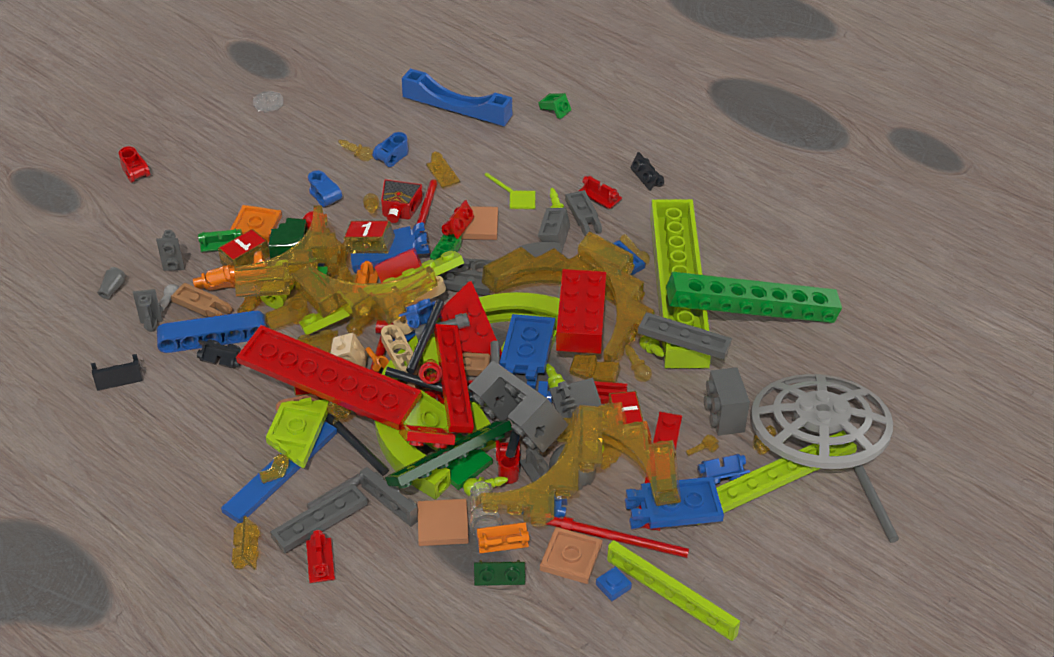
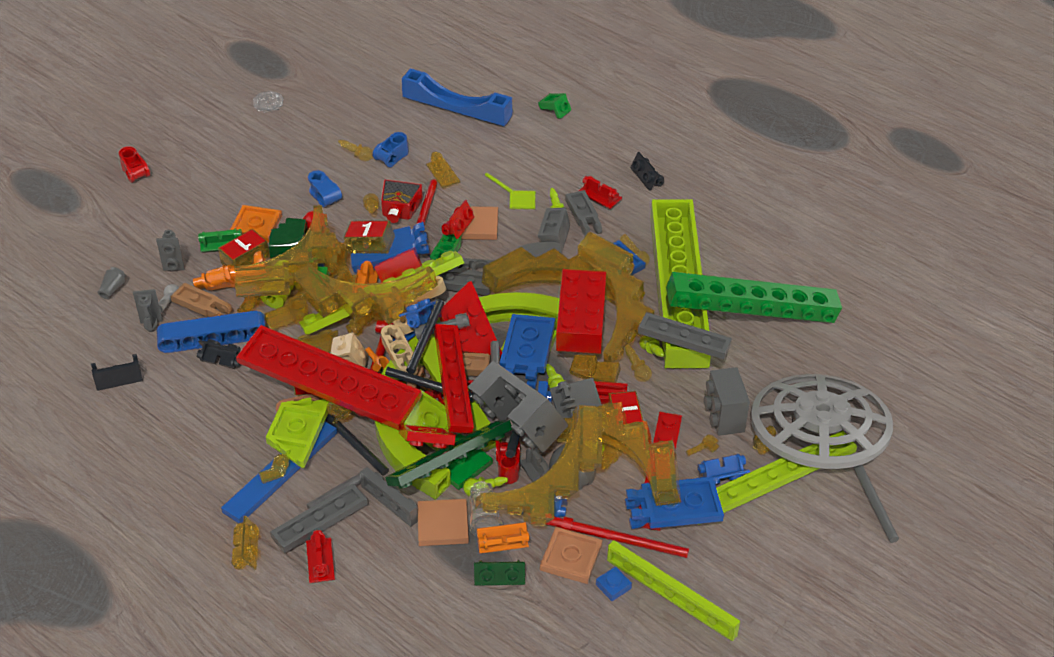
(430, 376): red cone -> none

